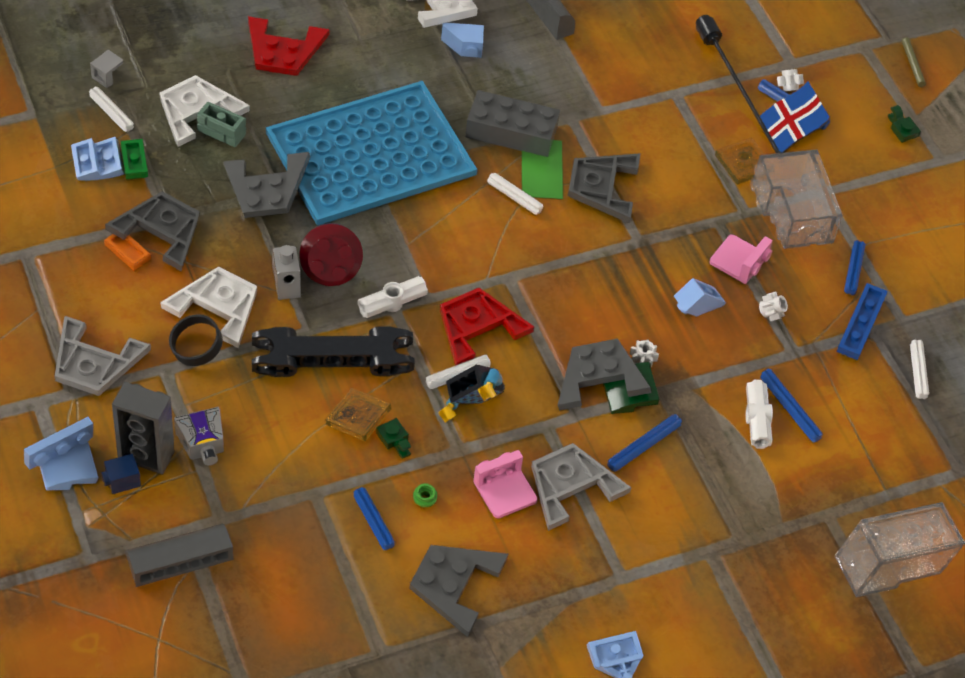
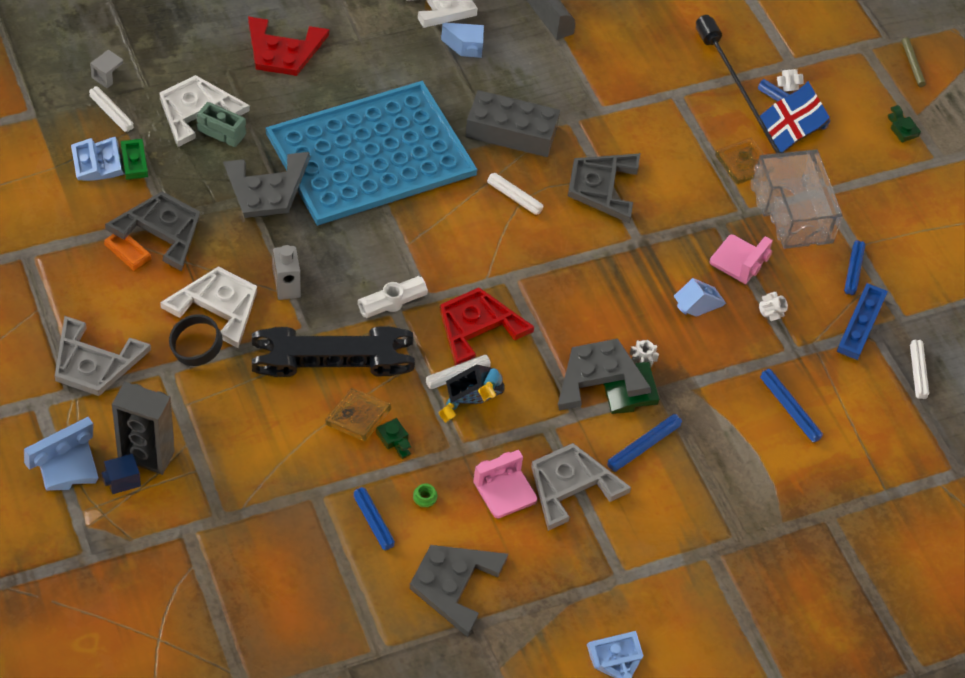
(180, 554): dark grey brick -> none
(201, 434): light grey torso -> none
(331, 254): dark red piece -> none
(543, 175): bright green sticker -> none
(759, 414): white piece -> none
(899, 548): clear piece -> none

